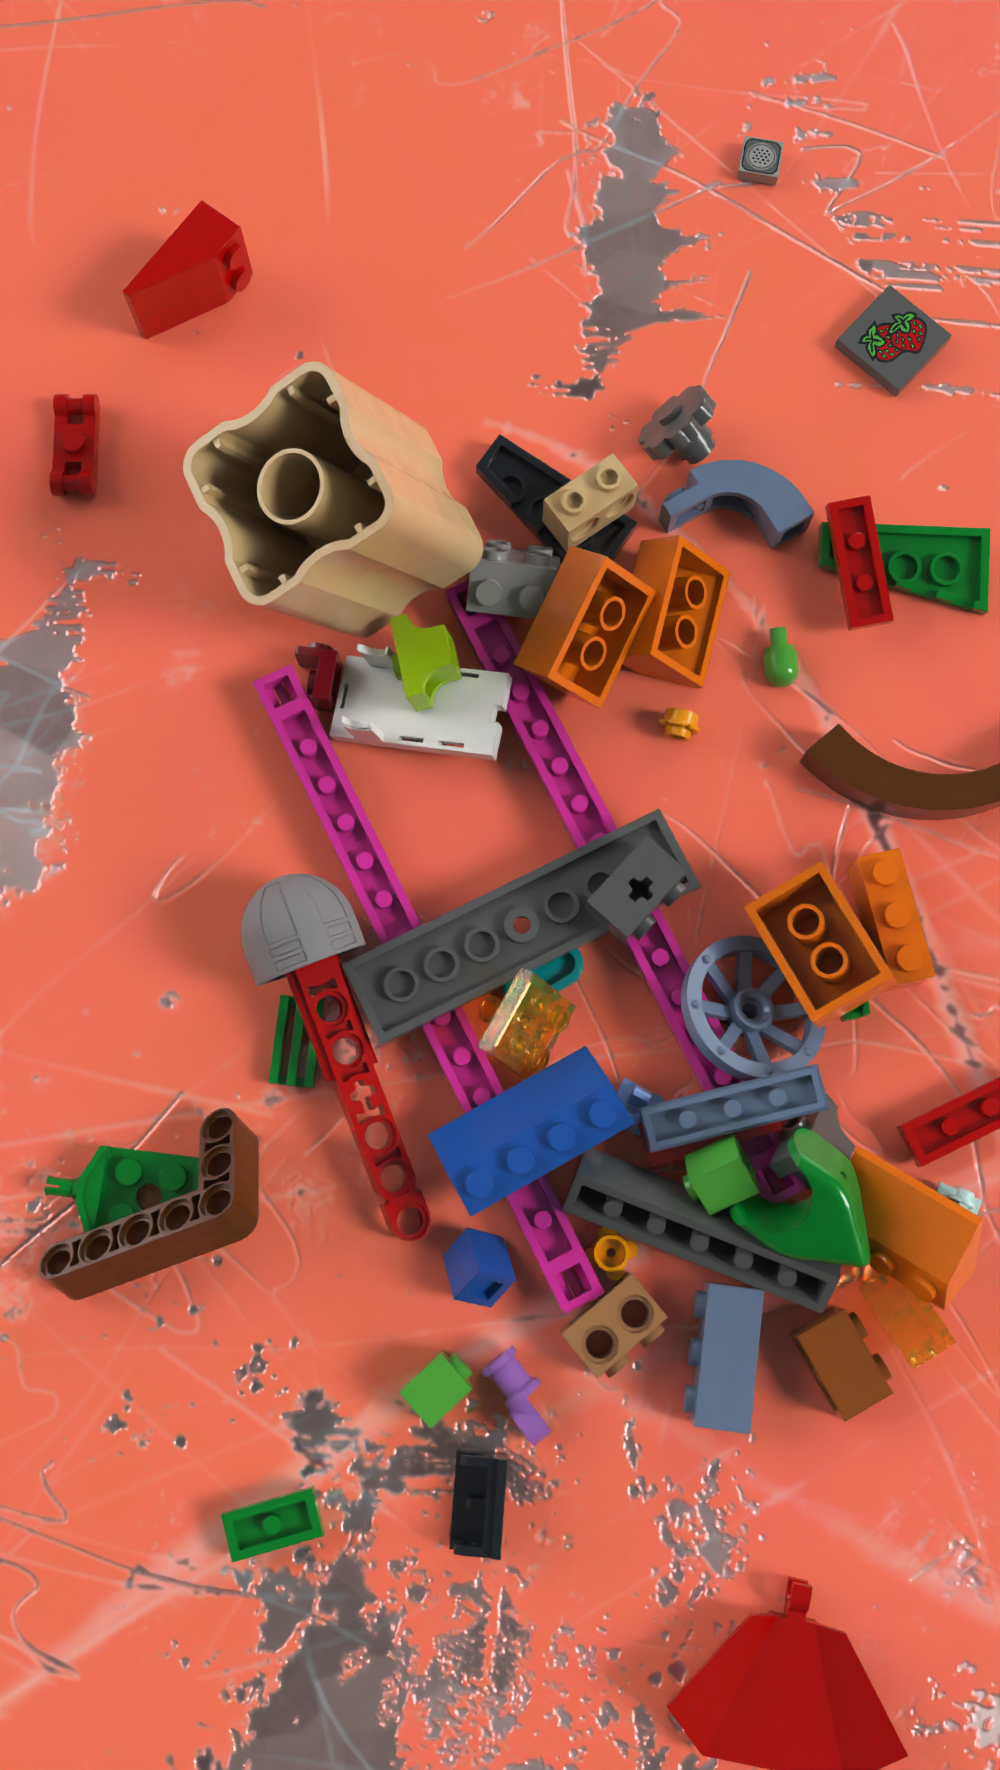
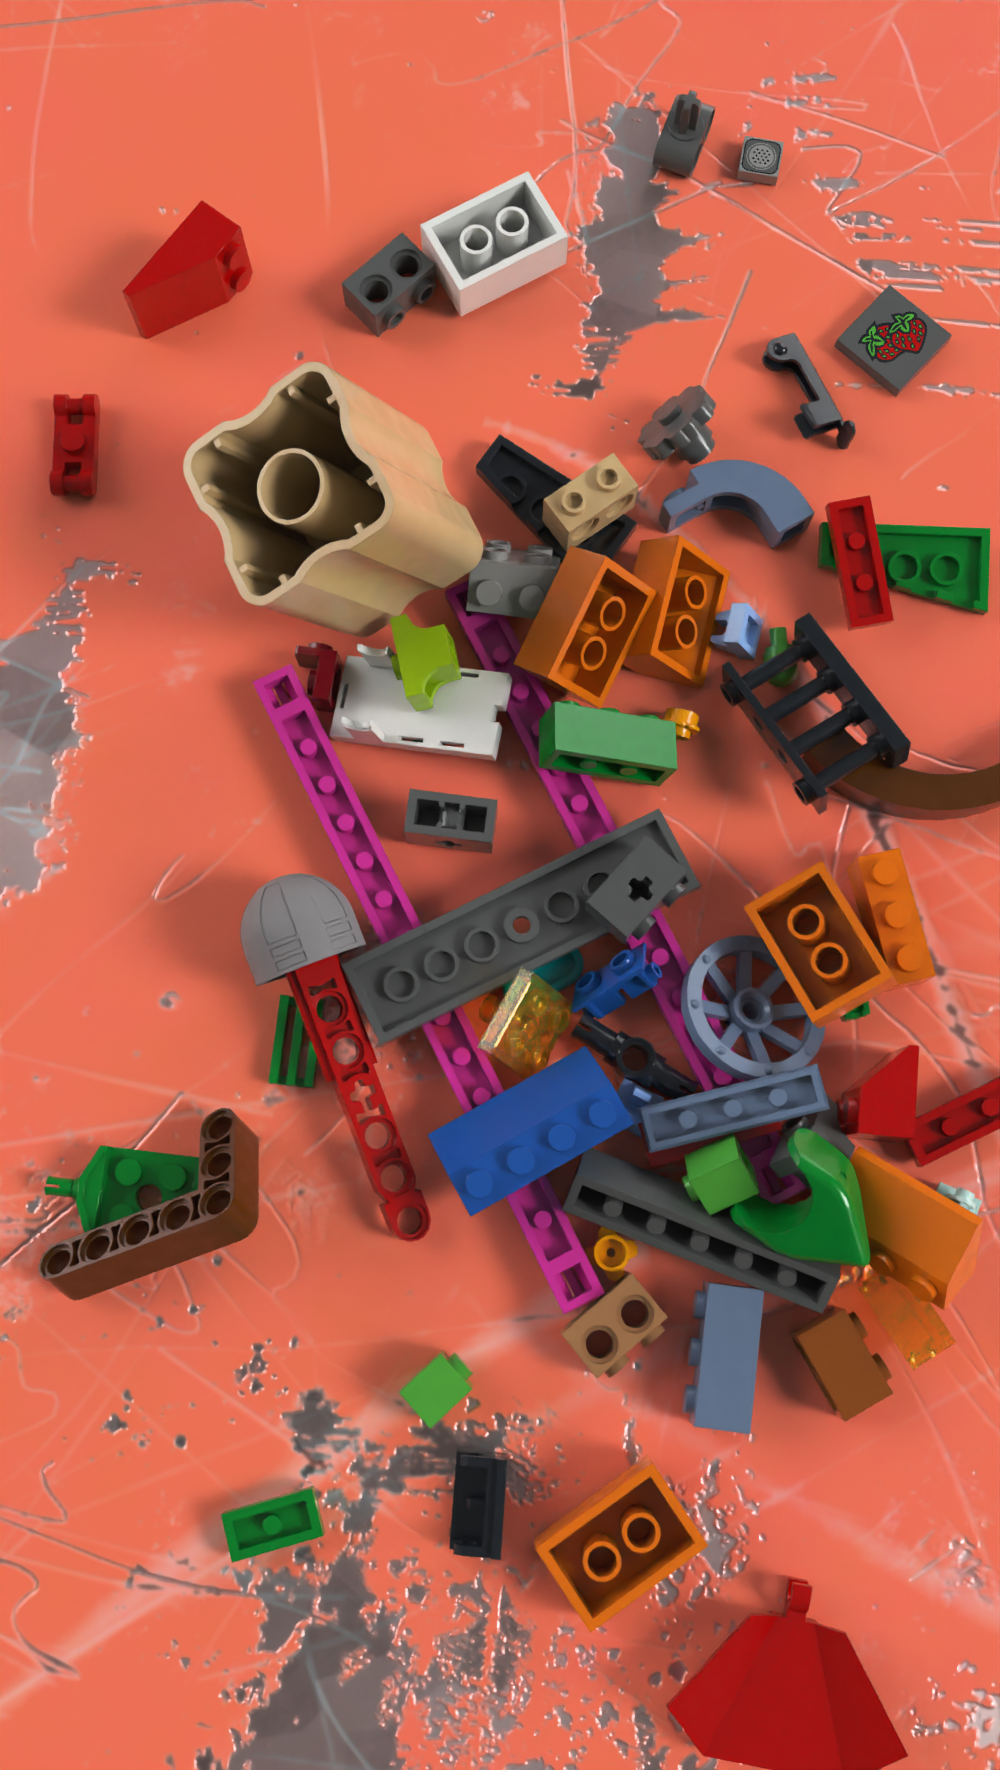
(382, 279): none -> dark grey brick
(450, 821): none -> dark grey brick
(478, 1267): blue panel -> none
(494, 243): none -> white brick
(517, 1386): medium lavender connector -> none
(599, 990): none -> blue hinge
(607, 743): none -> brick
(613, 1045): none -> black pin
(619, 1543): none -> orange brick
(684, 134): none -> dark grey beam
(741, 632): none -> light blue tile
(821, 413): none -> black piece
(833, 676): none -> black fence
(883, 1100): none -> red slope

